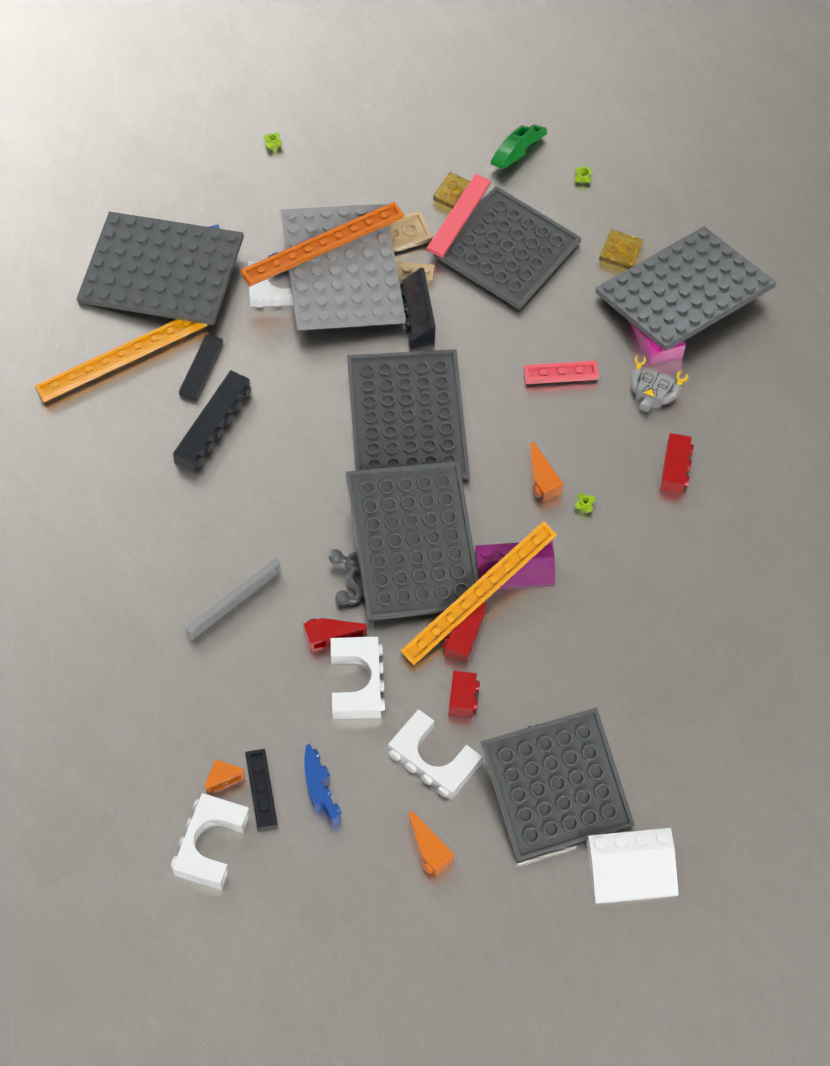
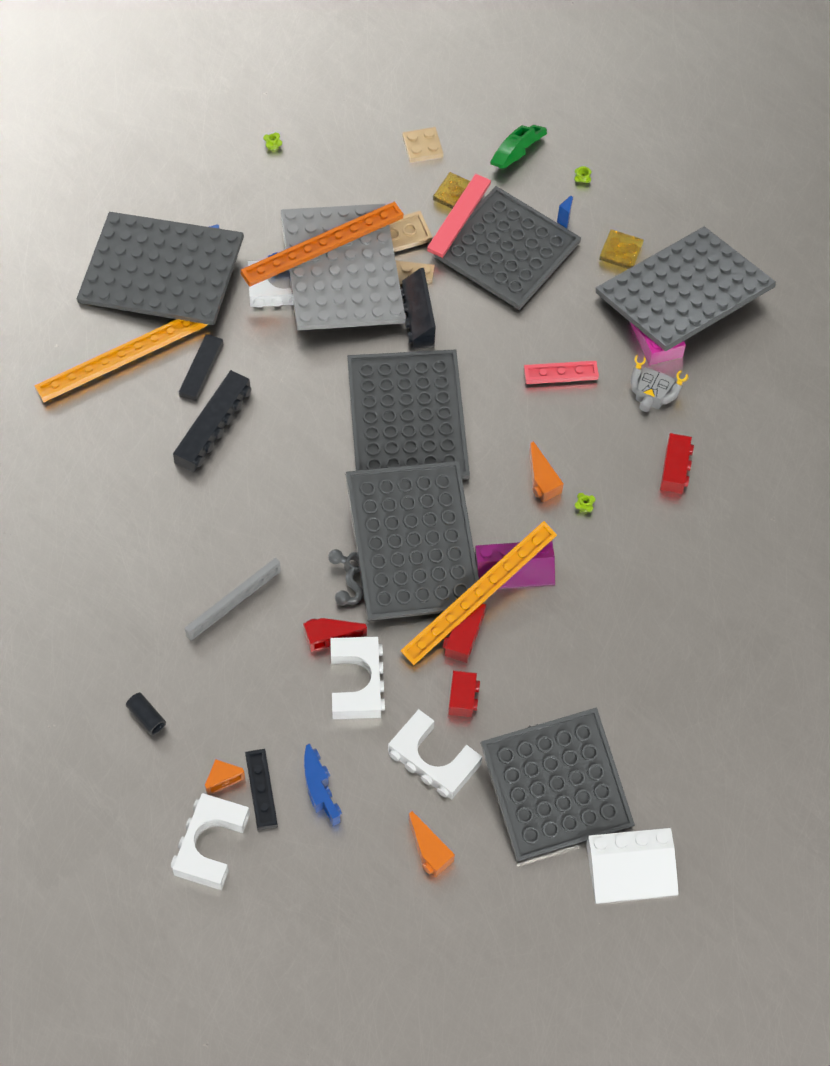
(145, 713): none -> black pin
(422, 144): none -> tan plate
(564, 212): none -> blue slope

